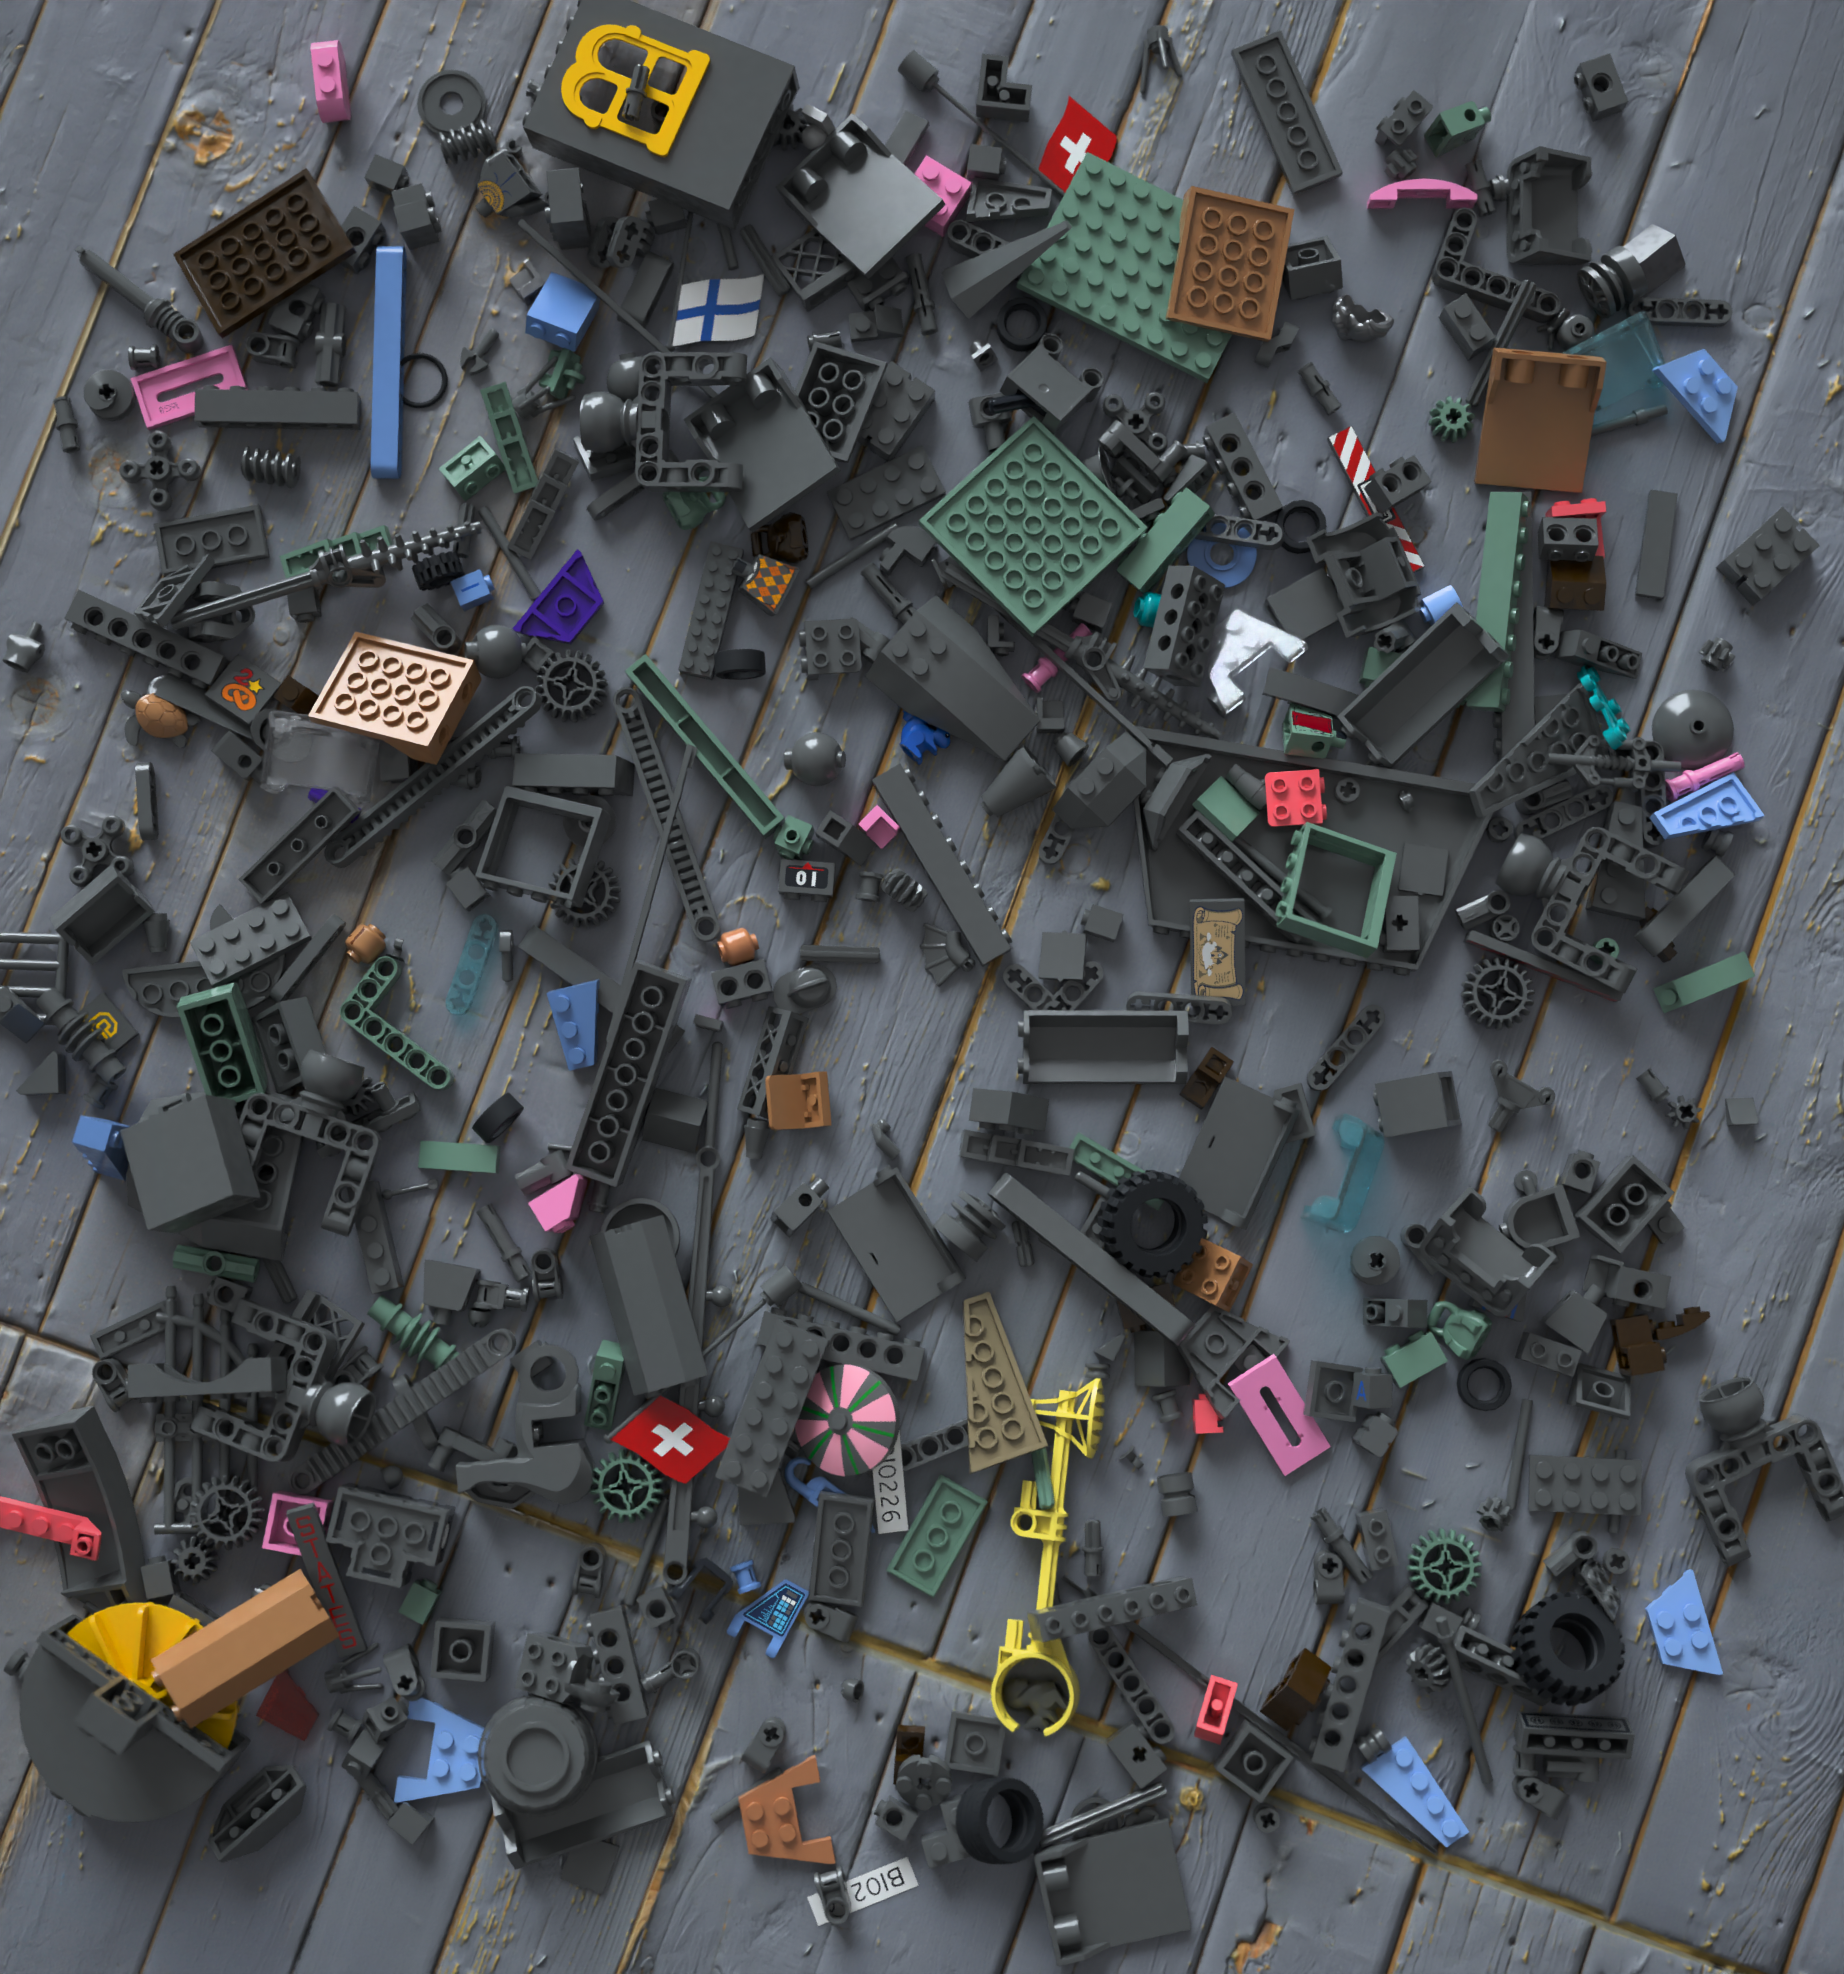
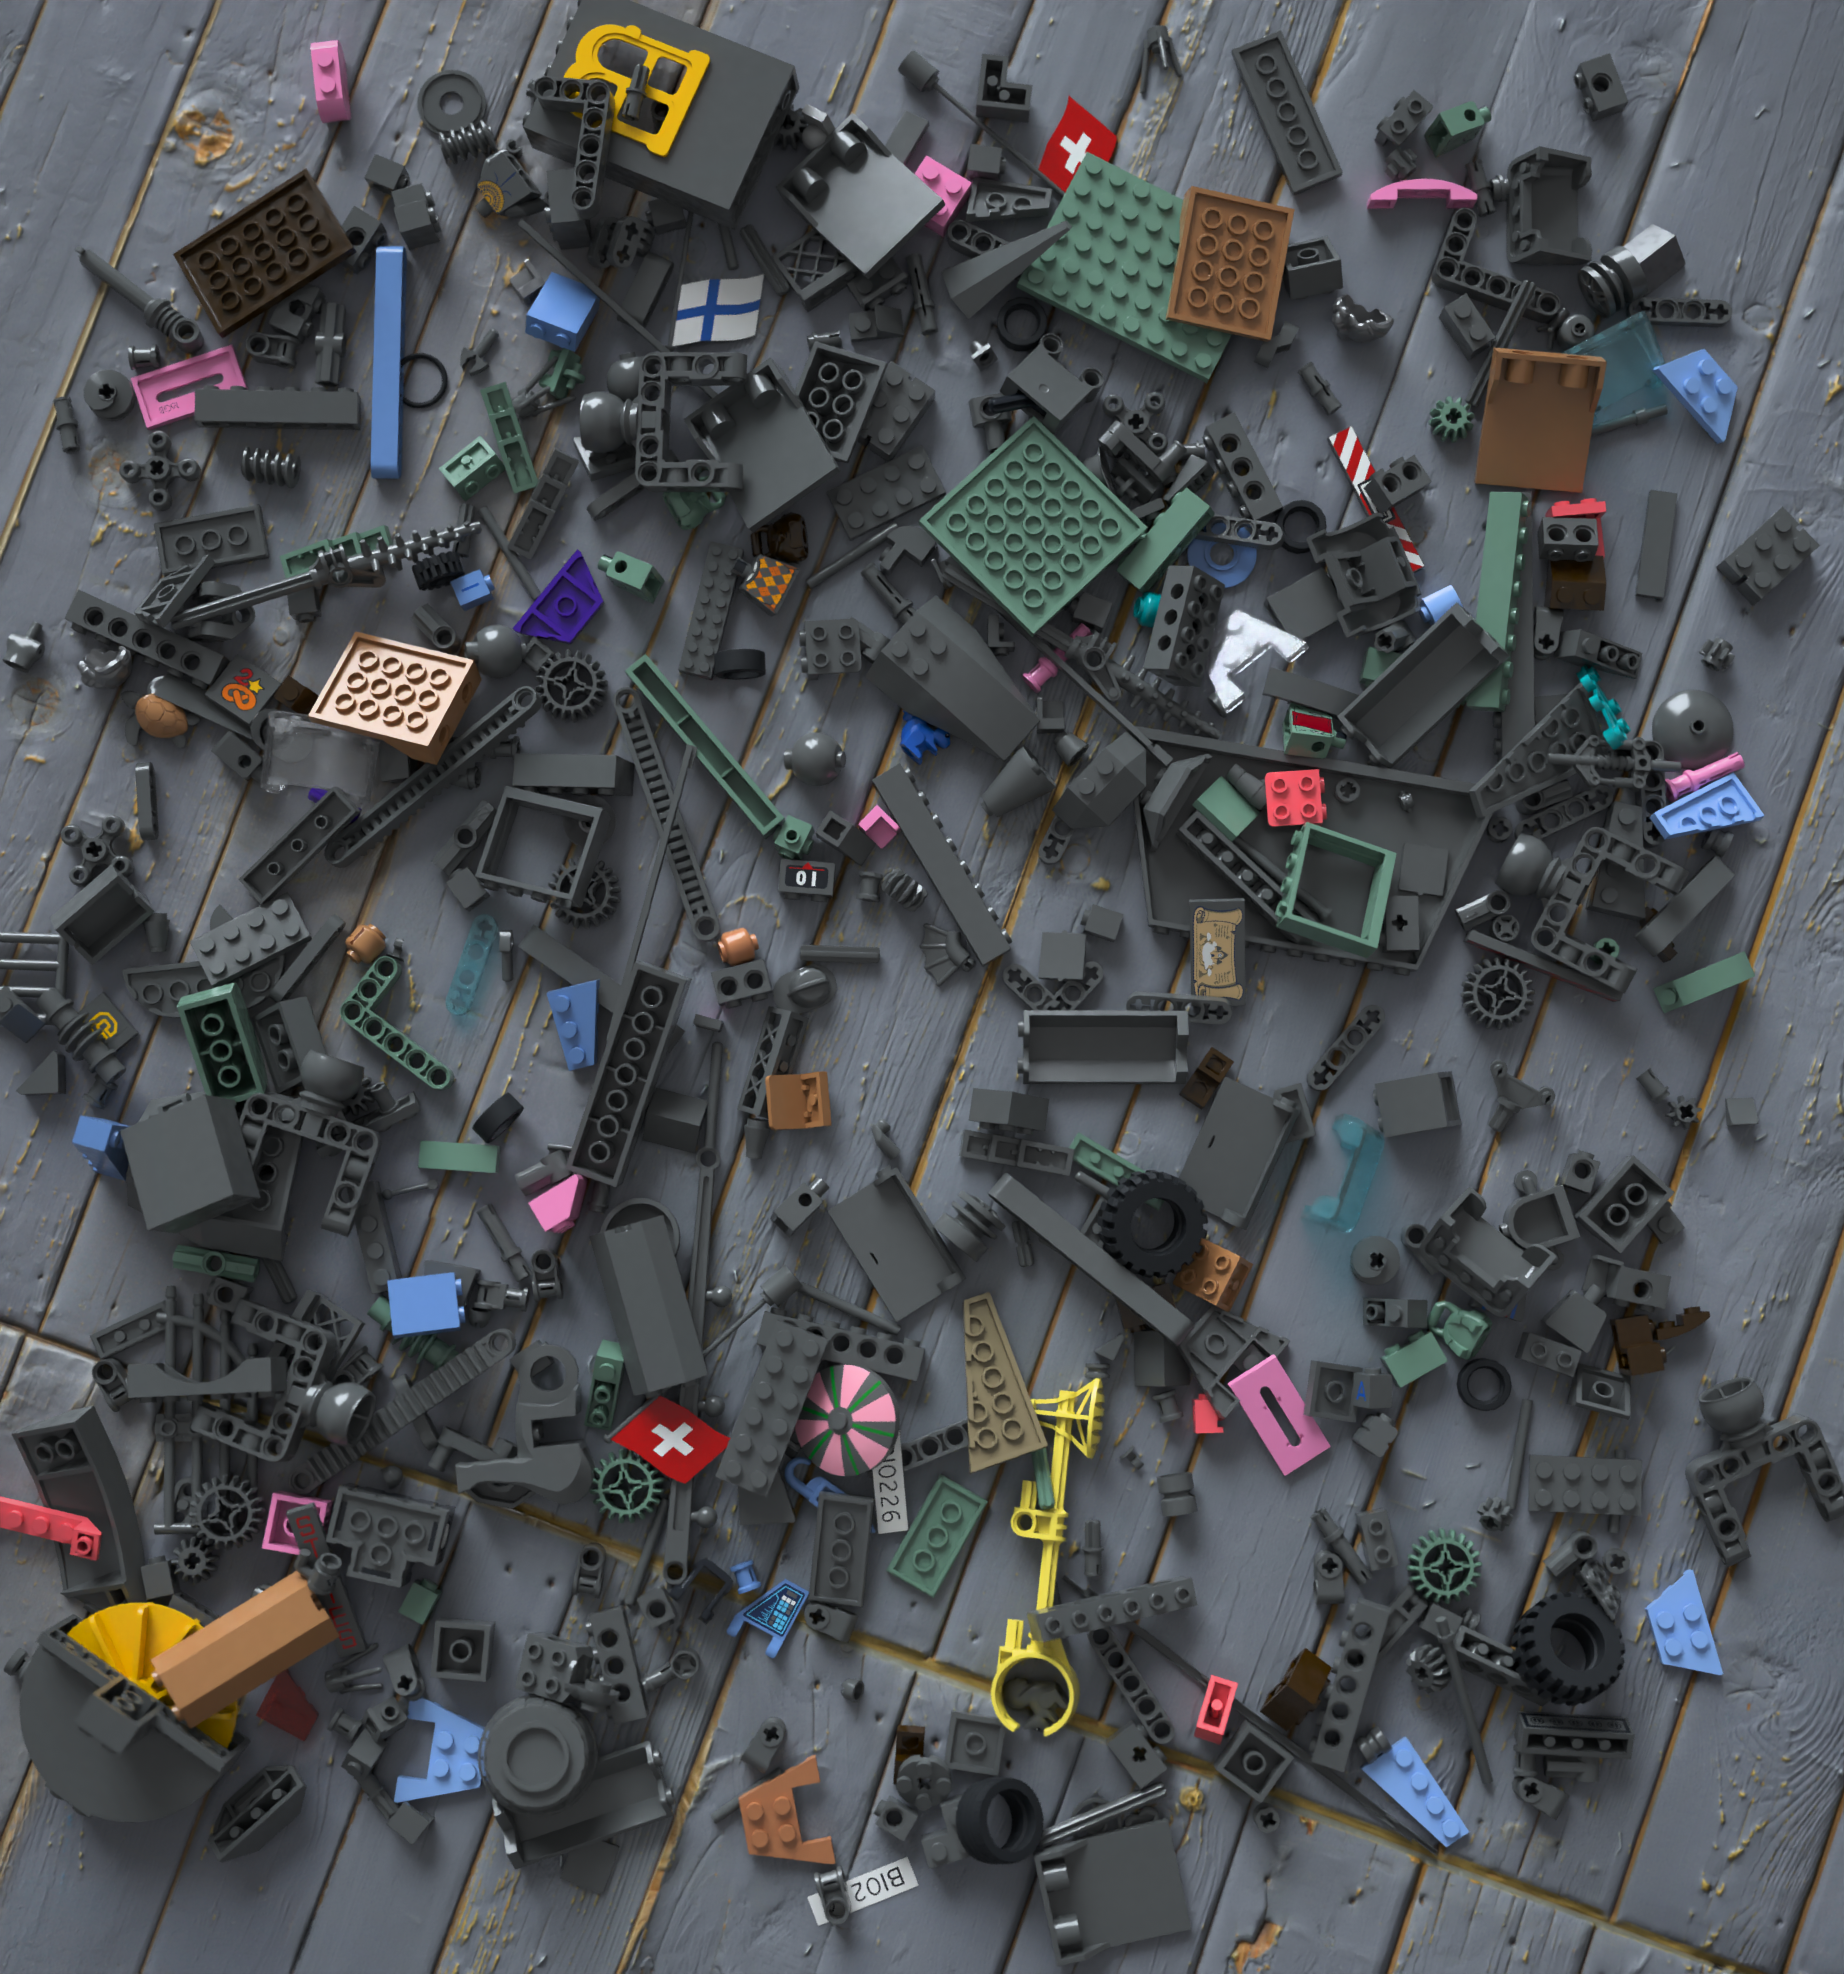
(105, 668): none -> flat silver hair
(325, 1573): none -> dark grey piece
(425, 1305): none -> medium blue brick
(589, 136): none -> dark grey beam
(632, 575): none -> sand green torso

